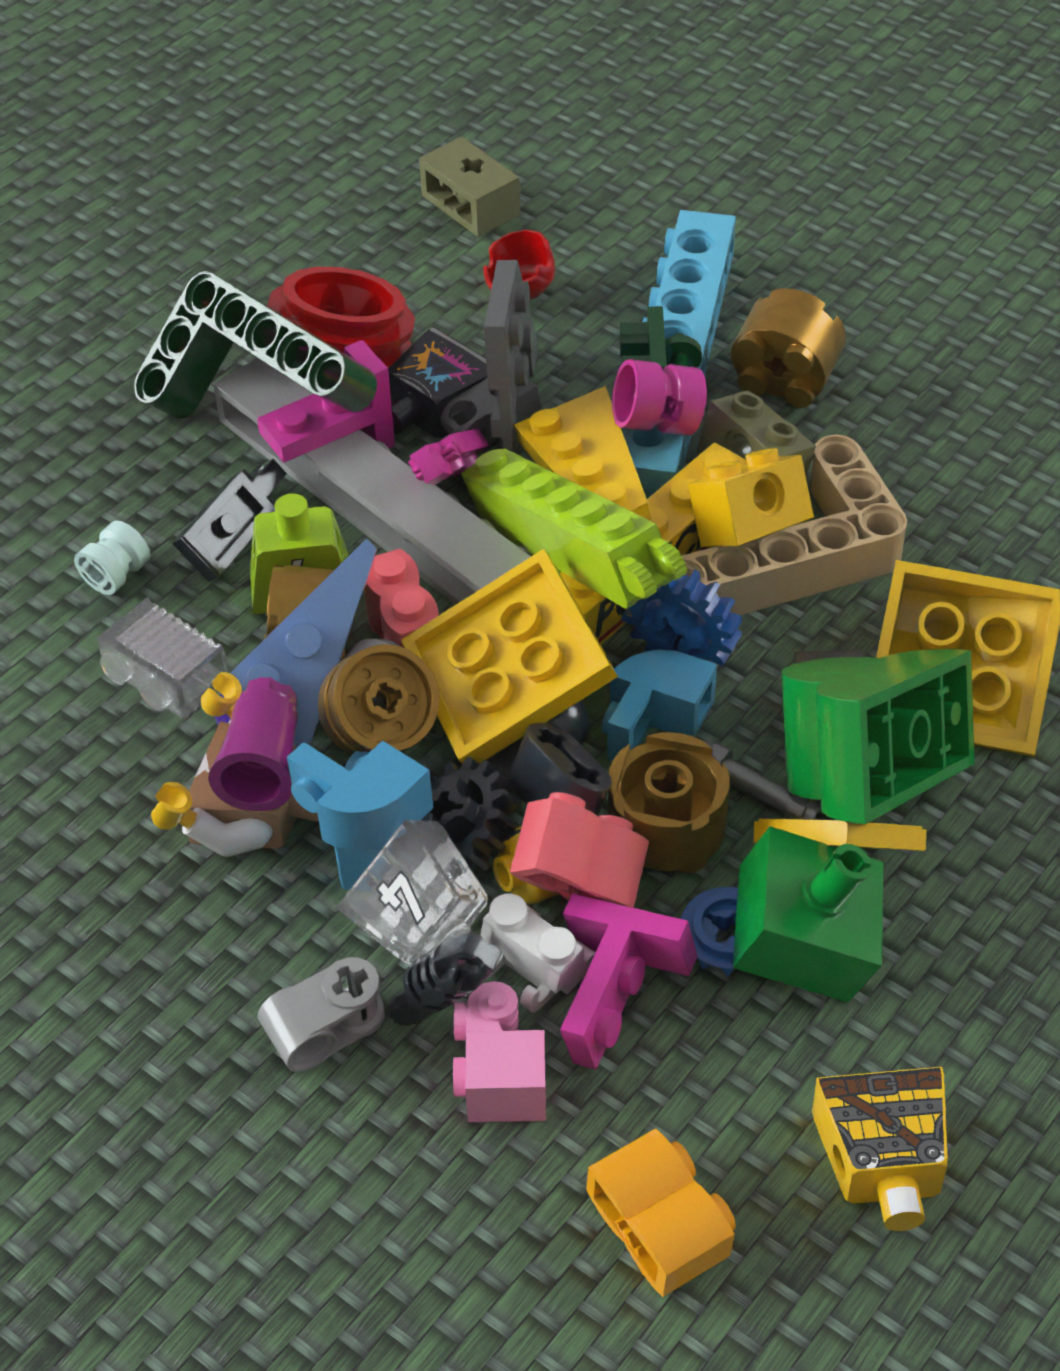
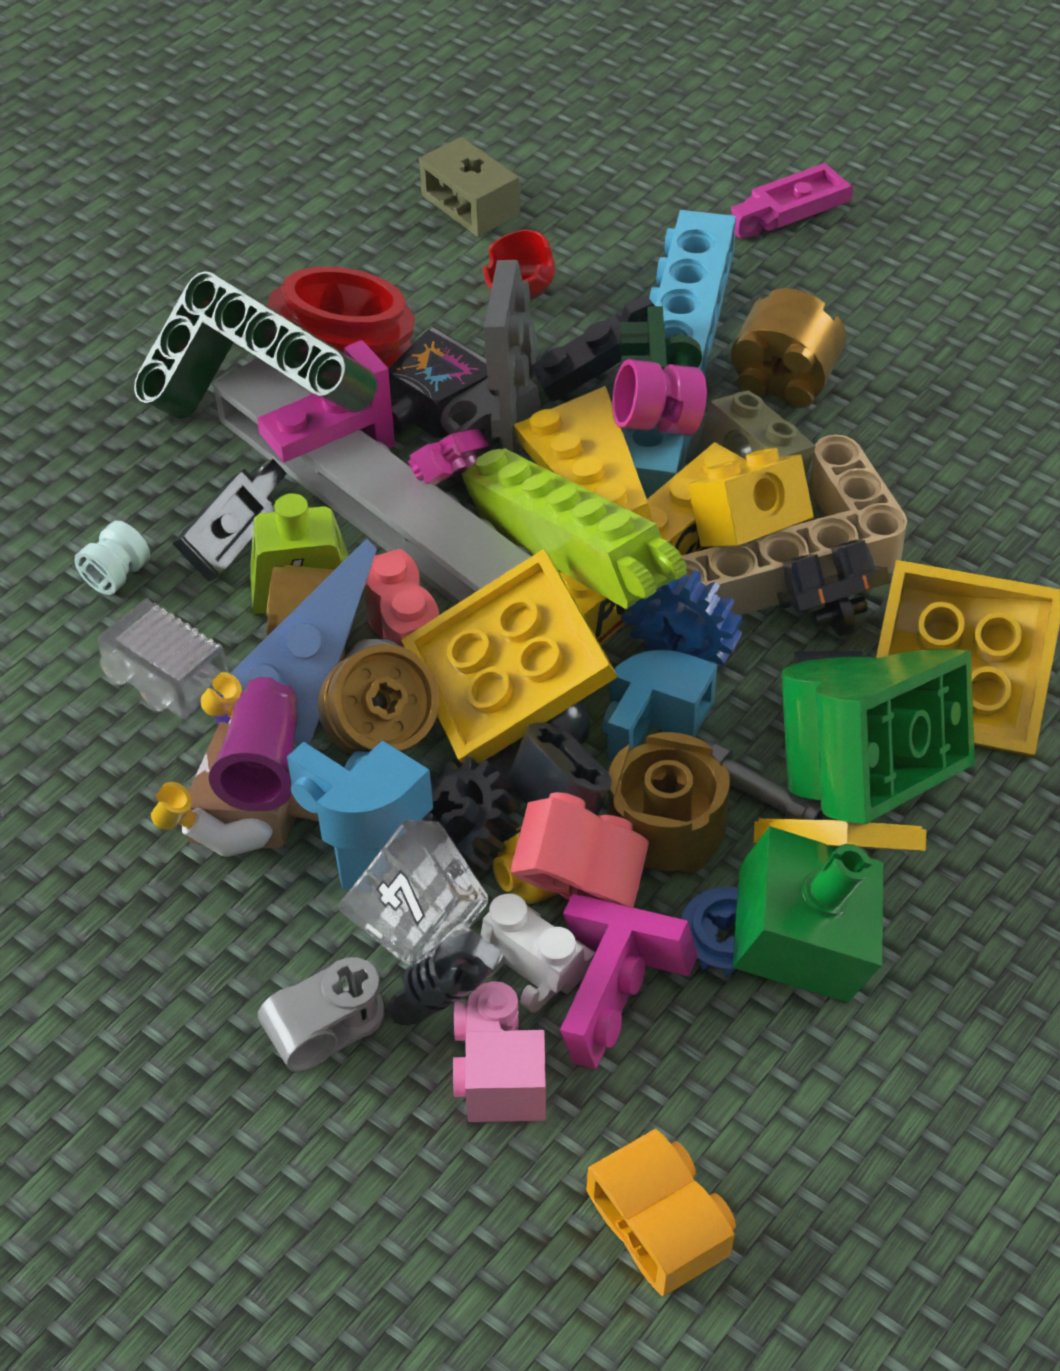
(587, 355): none -> black hinge
(791, 200): none -> dark pink hinge
(854, 575): none -> black hips
(885, 1138): torso -> none

